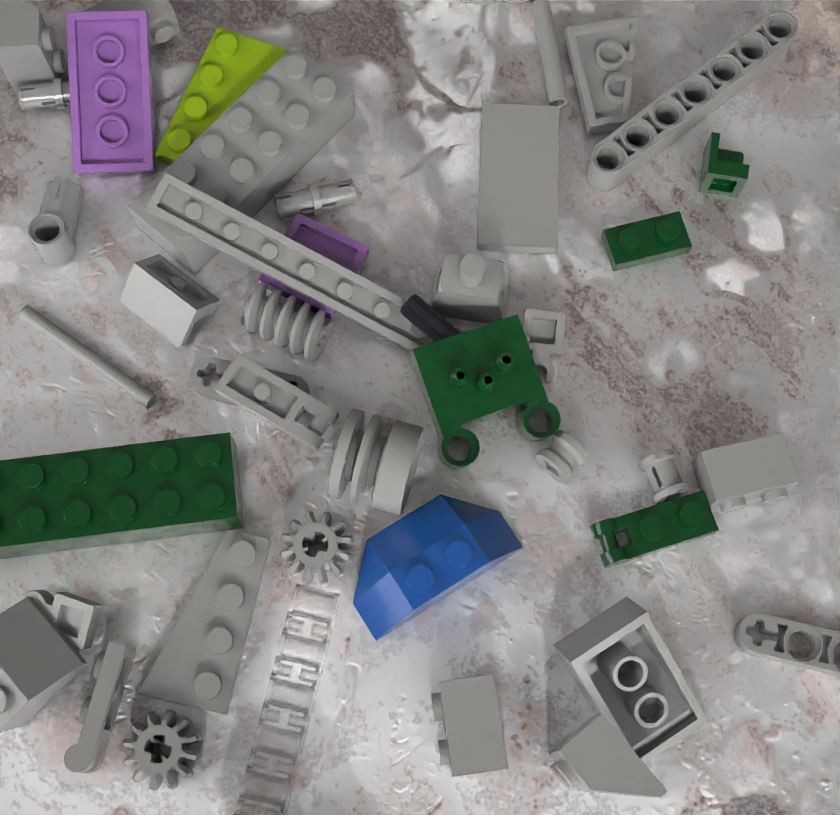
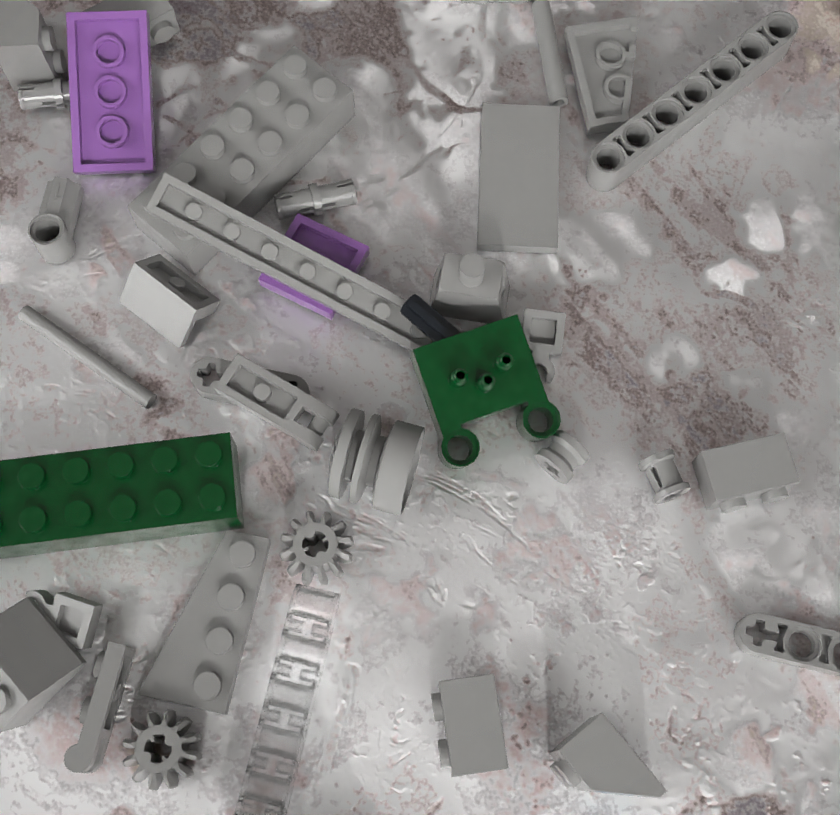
(222, 77): lime wing -> none
(285, 323): light grey piece -> none
(428, 559): blue wedge -> none
(632, 679): light grey slope -> none
(646, 241): dark green plate -> none
(655, 528): dark green plate -> none
(722, 169): dark green panel -> none

